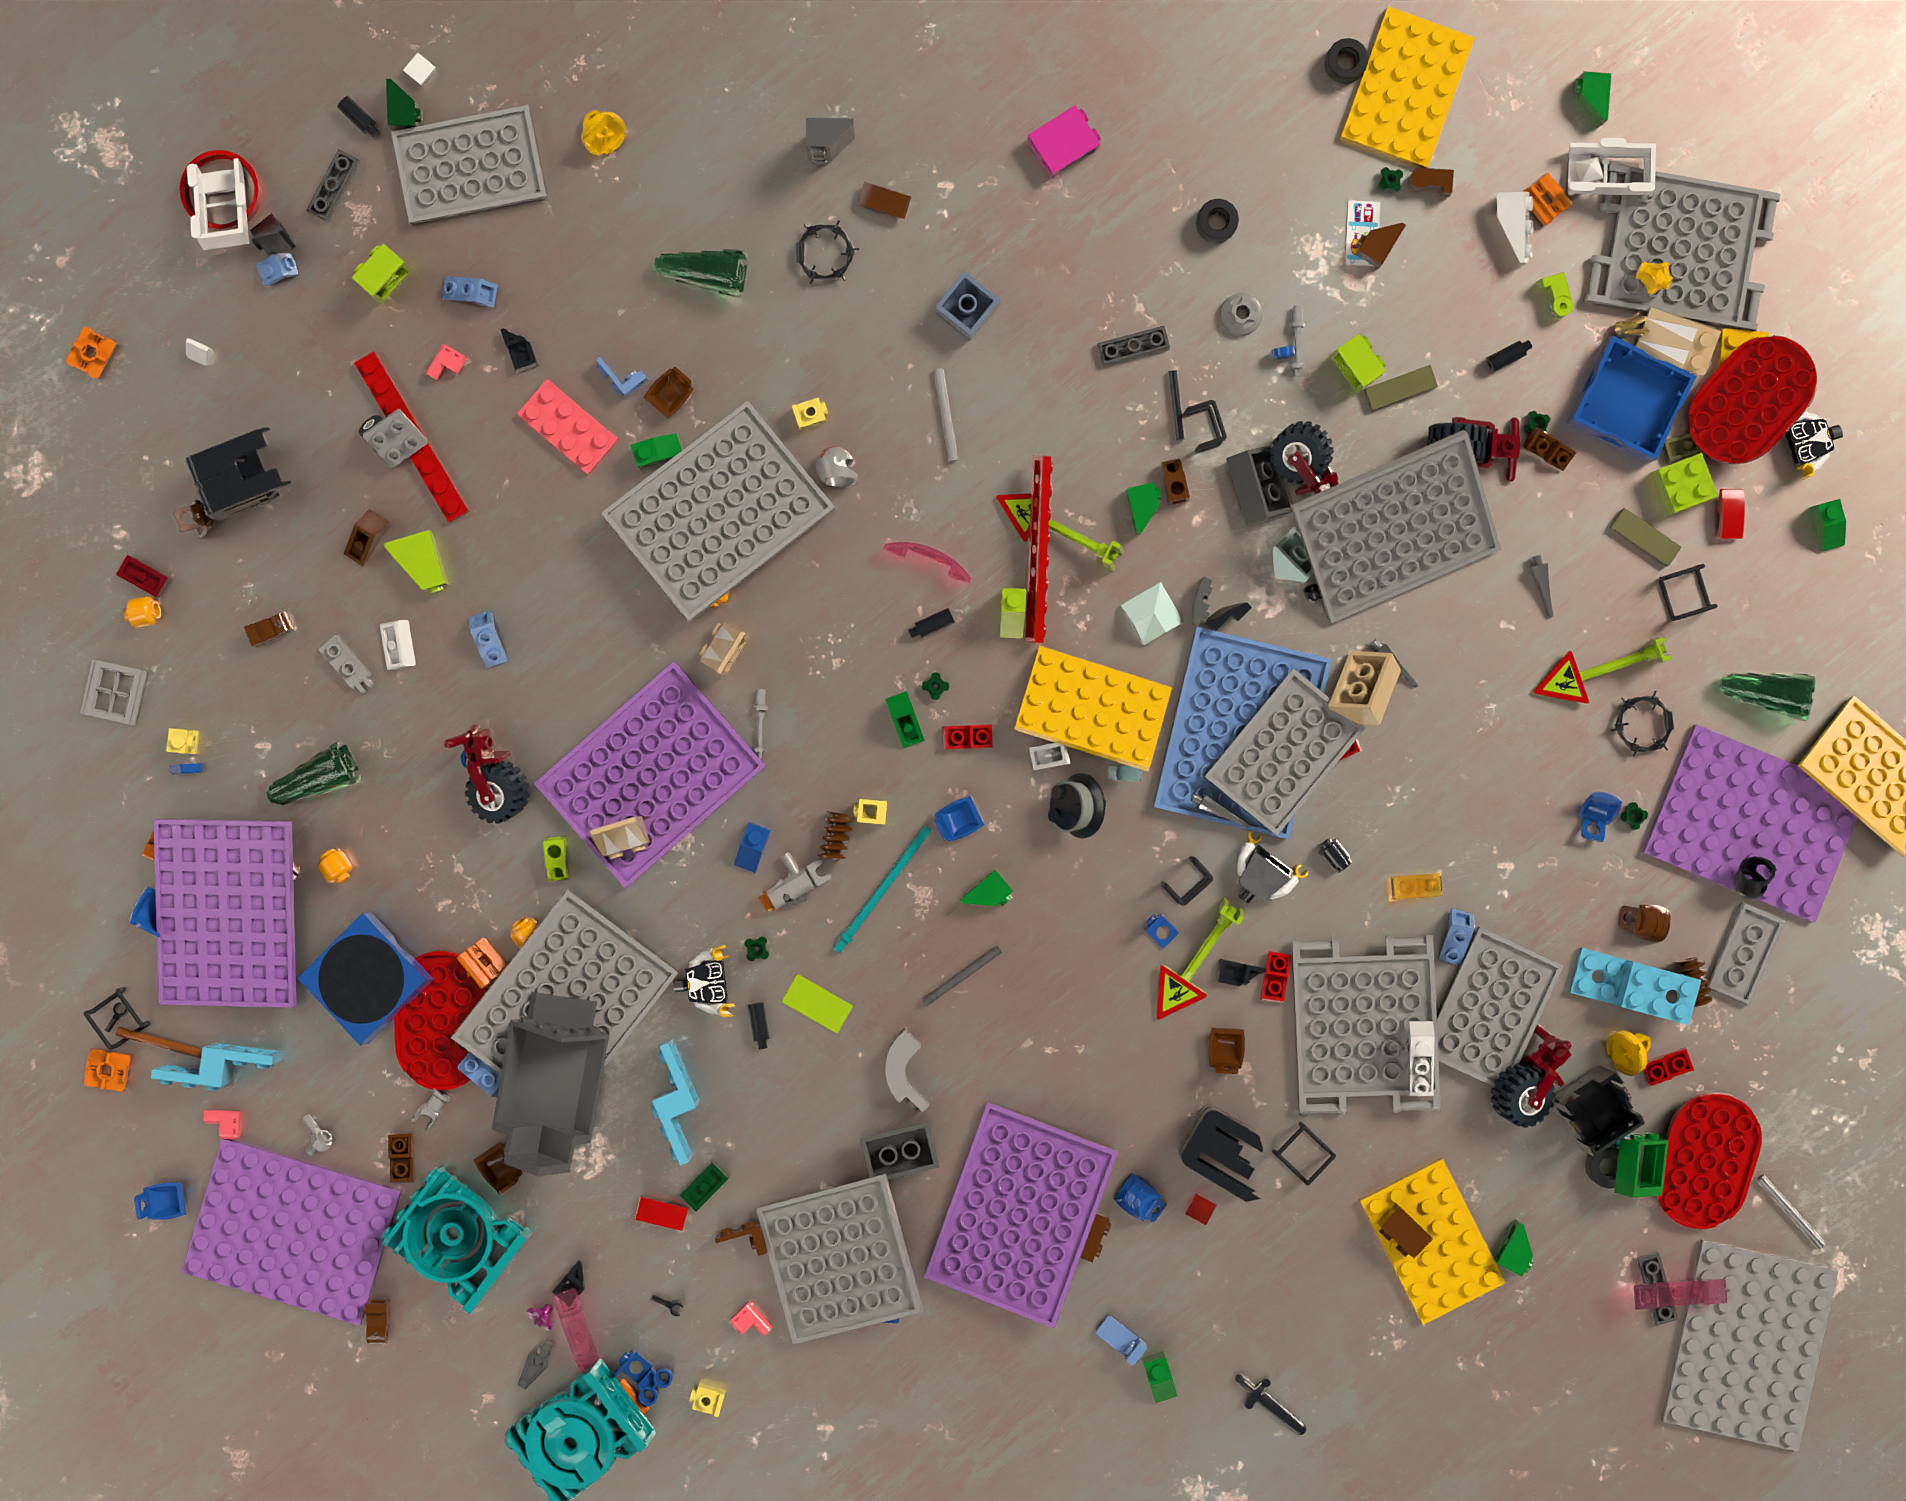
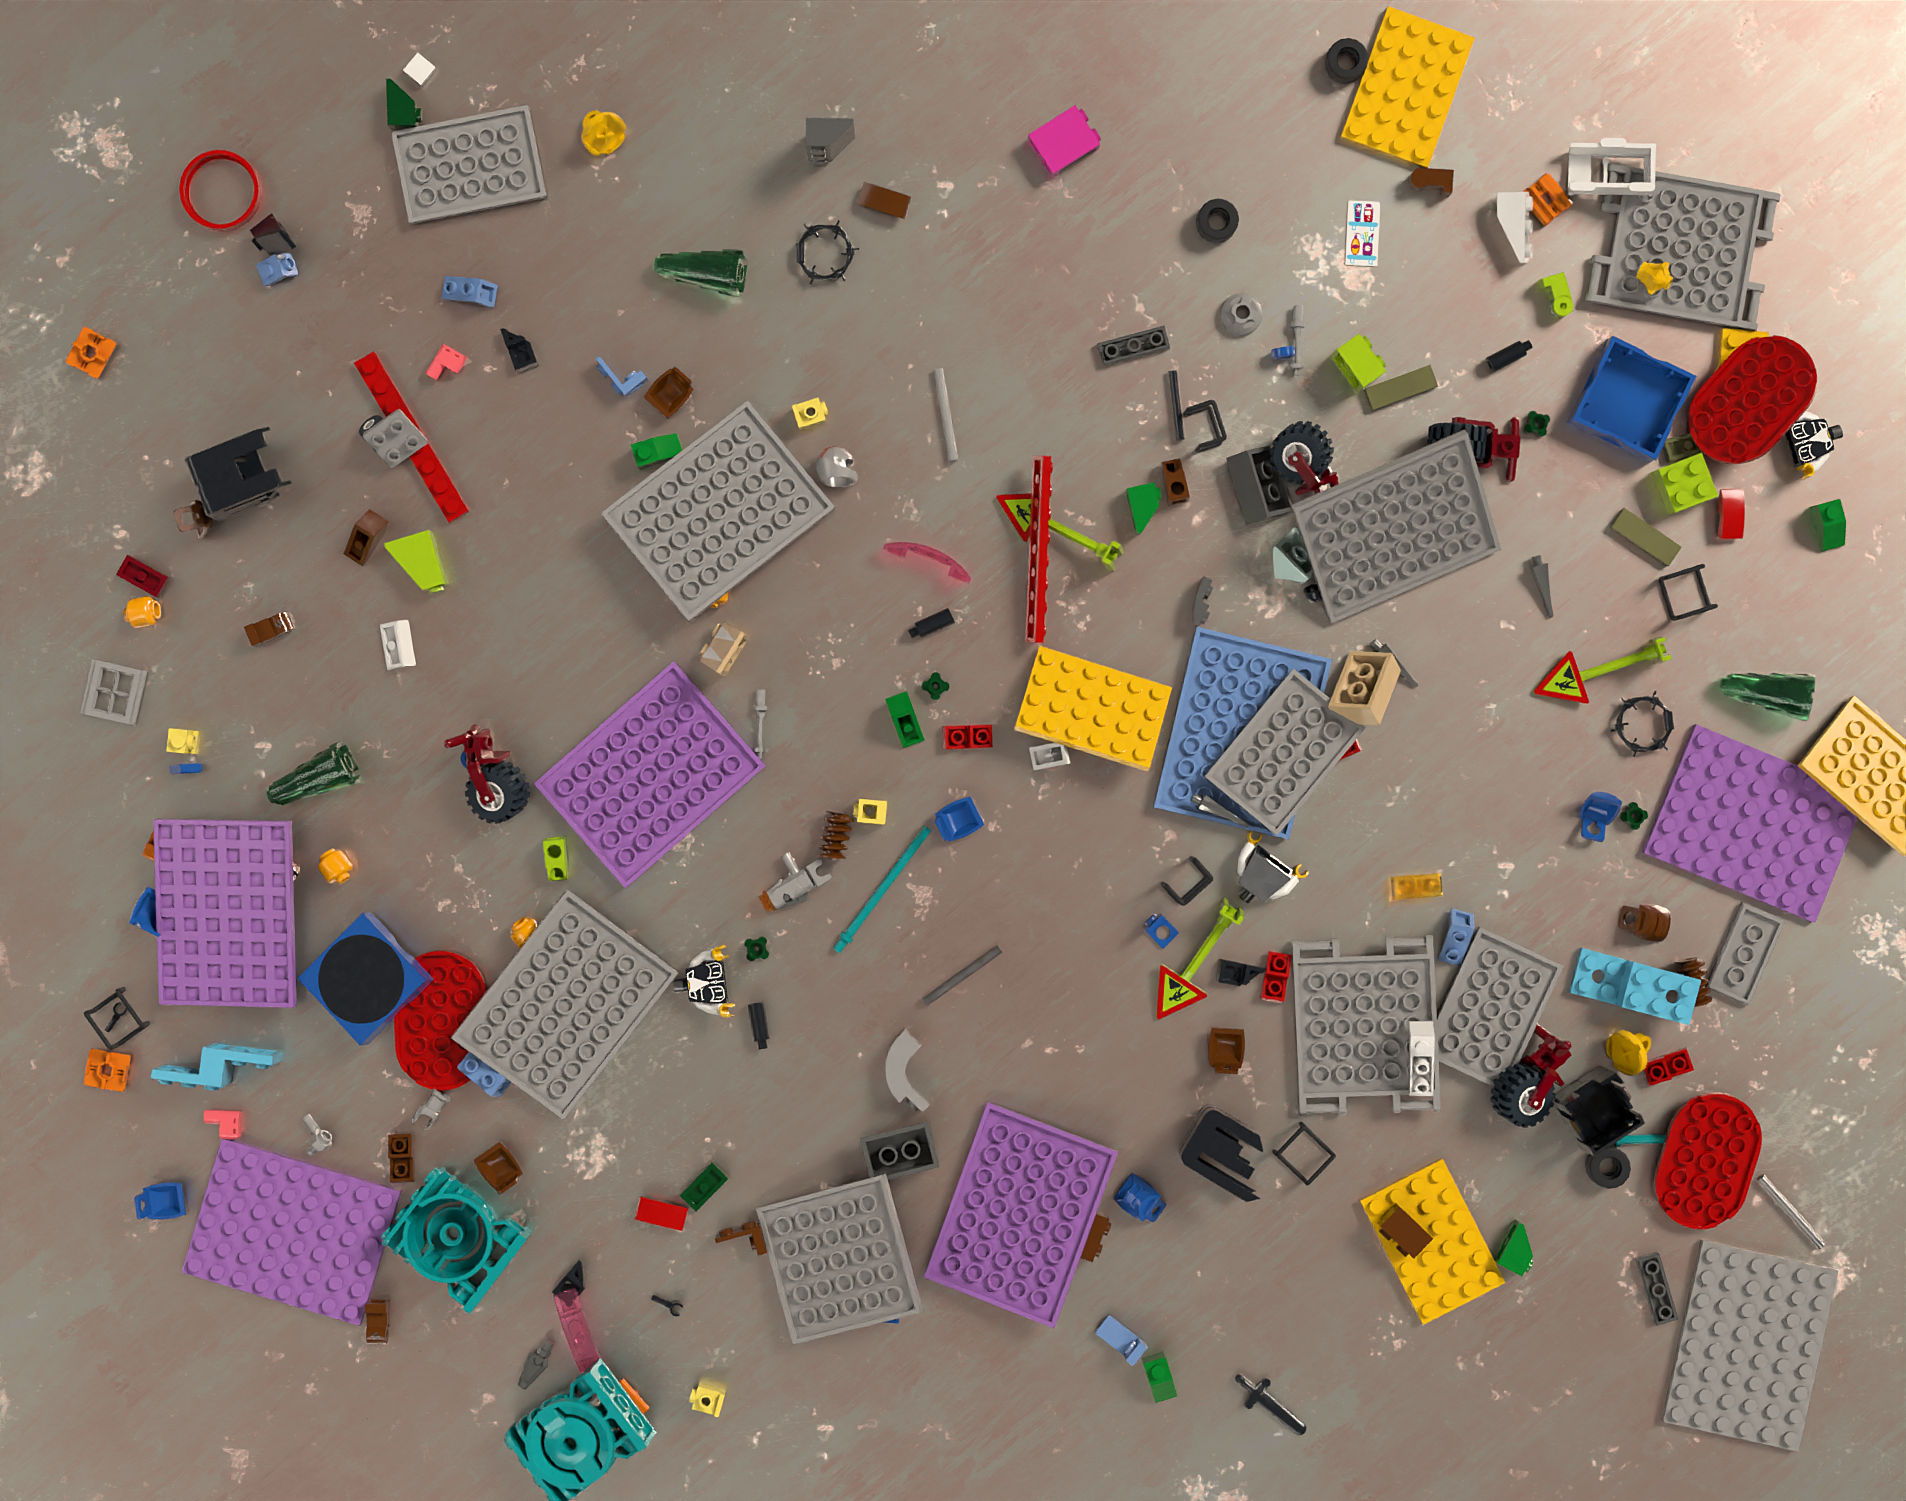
(159, 1042): dark orange bar -> none
(198, 352): white slope -> none
(215, 183): white piece -> none
(326, 199): dark grey tile -> none
(346, 664): light grey hinge -> none
(357, 116): black cylinder -> none
(381, 272): lime brick -> none
(470, 961): orange piece -> none
(486, 639): medium blue bracket -> none
(541, 1316): magenta plant -> none
(550, 1083): dark grey panel -> none
(567, 426): coral plate -> none
(621, 836): tan slope -> none
(647, 1379): blue piece -> none
(675, 1102): medium azure bracket -> none
(749, 1316): coral piece -> none
(752, 847): blue slope -> none
(817, 1003): lime sticker -> none
(967, 305): sand blue slope -> none
(989, 891): green slope -> none
(1012, 612): lime slope -> none
(1077, 806): black piece -> none
(1123, 773): clear light blue piece -> none
(1152, 613): light aqua slope -> none
(1200, 1209): clear red tile -> none
(1235, 611): black slope -> none
(1334, 855): black brick -> none
(1378, 243): reddish brown slope -> none
(1385, 184): dark green plate -> none
(1549, 448): reddish brown slope -> none
(1589, 170): white slope -> none
(1594, 94): green slope -> none
(1625, 328): pearl gold piece -> none
(1652, 1167): green window -> none
(1678, 340): tan slope -> none
(1680, 1293): clear pink slope -> none
(1758, 884): black helmet -> none

